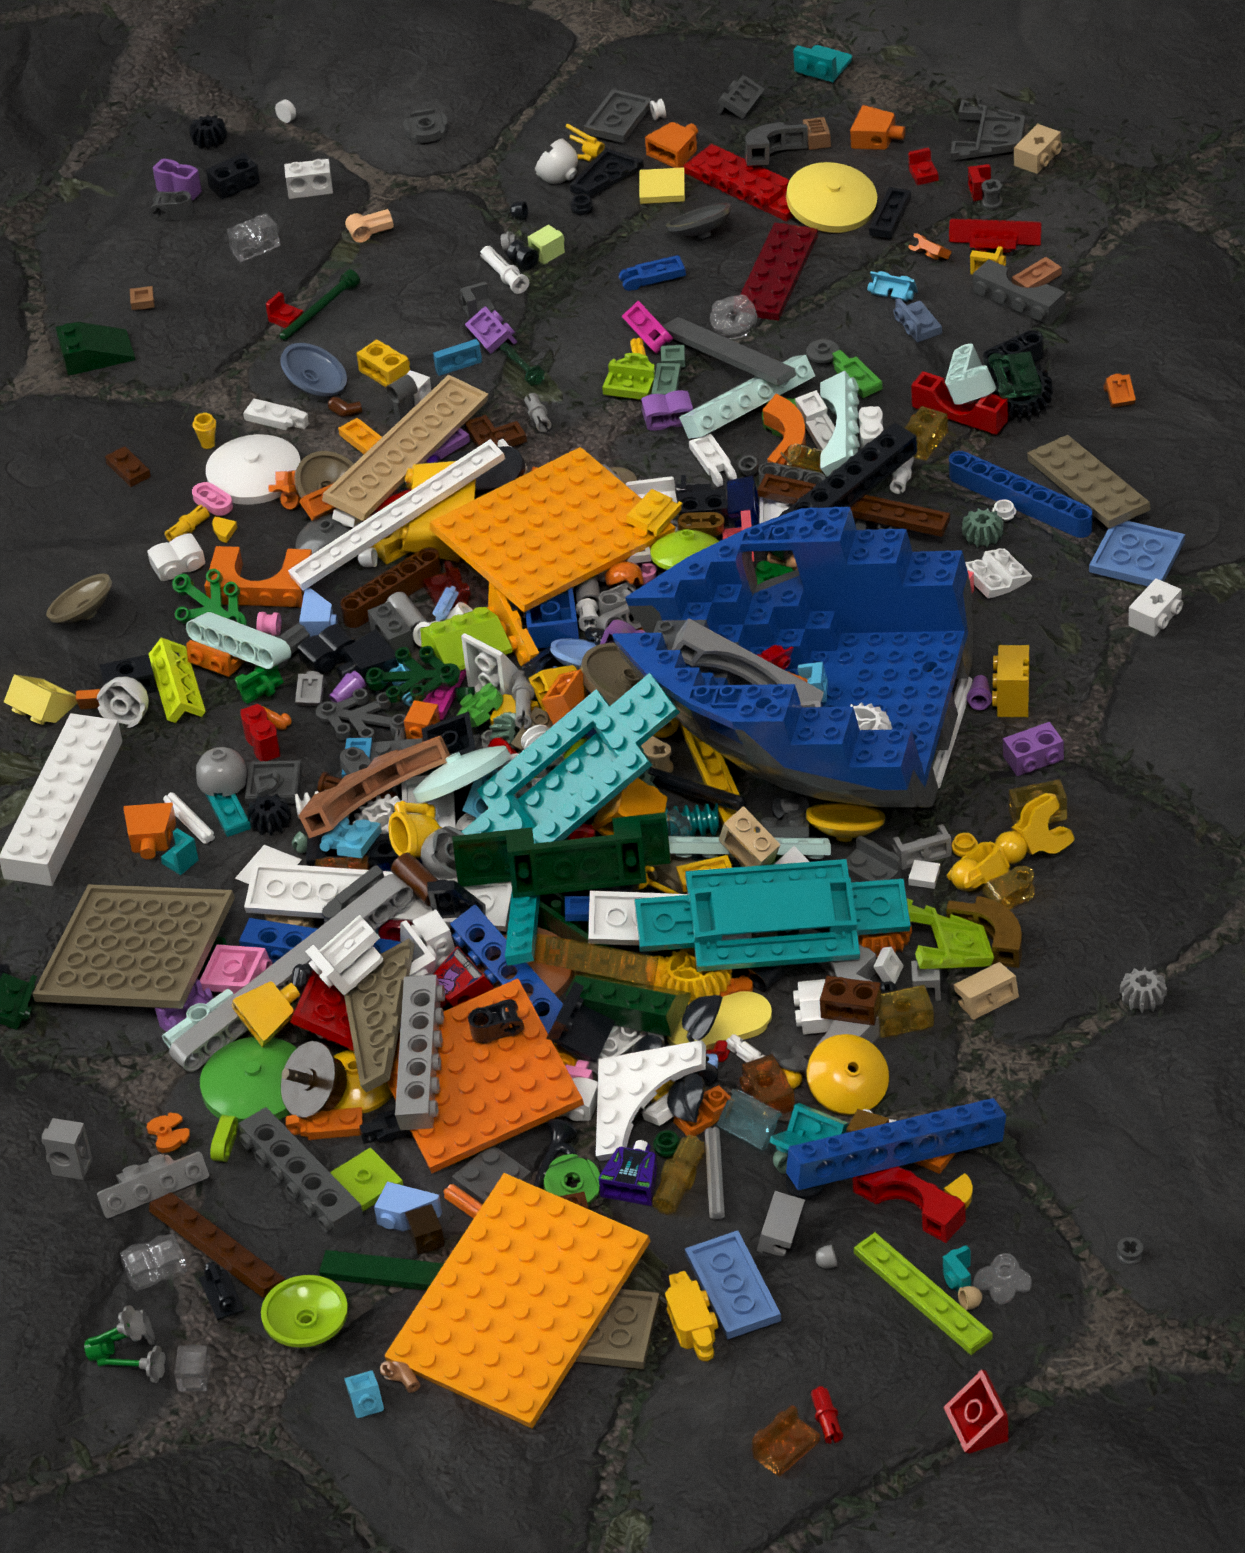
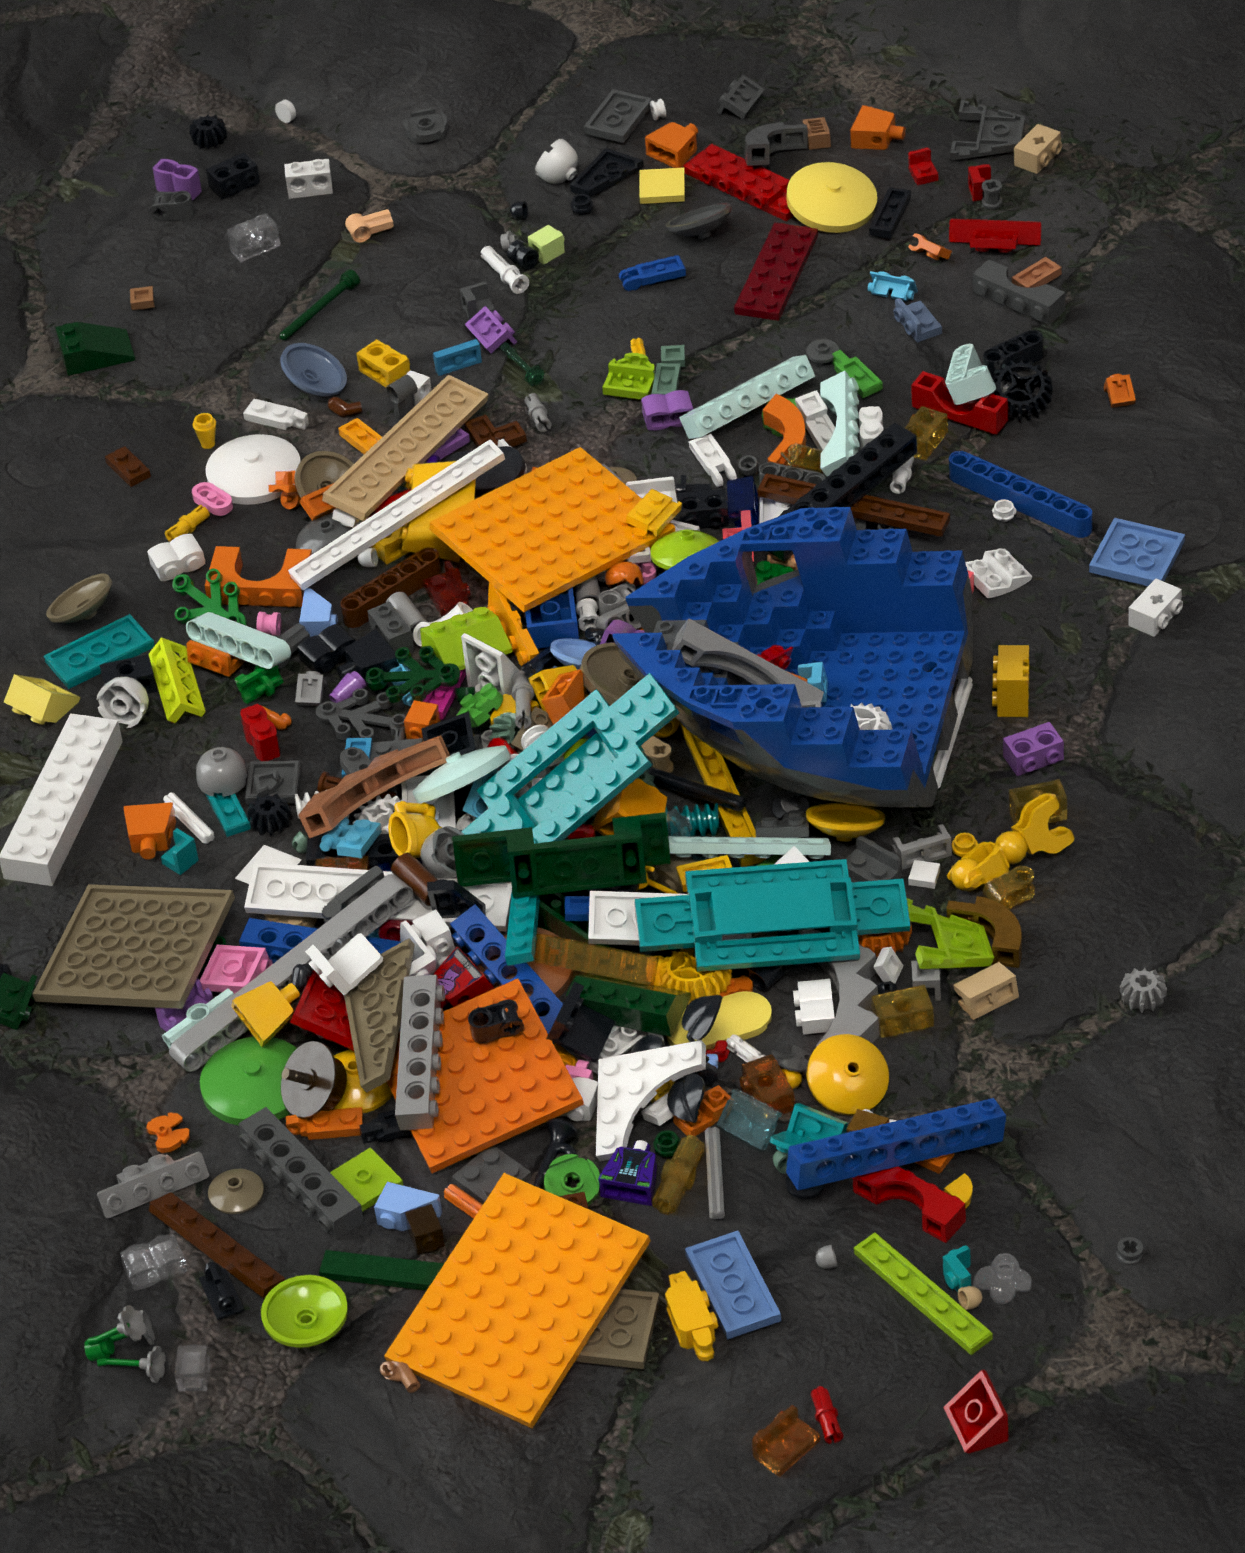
(67, 1148): light grey brick -> none
(87, 699): orange tile -> none
(111, 643): none -> teal tile
(224, 528): yellow tile -> none
(224, 1138): lime beam -> none
(235, 1191): none -> dark tan dish
(280, 312): red bracket -> none
(349, 944): white plate -> none
(364, 1394): medium azure bracket -> none
(445, 603): light blue axle -> none
(590, 146): yellow plant -> none
(647, 326): dark pink plate -> none
(702, 522): pearl gold beam -> none
(730, 306): clear plate -> none
(730, 351): dark grey tile -> none
(746, 844): tan window -> none
(780, 1223): light grey hinge -> none
(820, 62): teal bracket -> none
(850, 1000): reddish brown brick -> none
(978, 258): yellow bracket -> none
(979, 694): medium lavender cone -> none
(982, 528): sand green gear -> none
(1022, 373): clear green plate -> none
(1088, 481): dark tan plate -> none

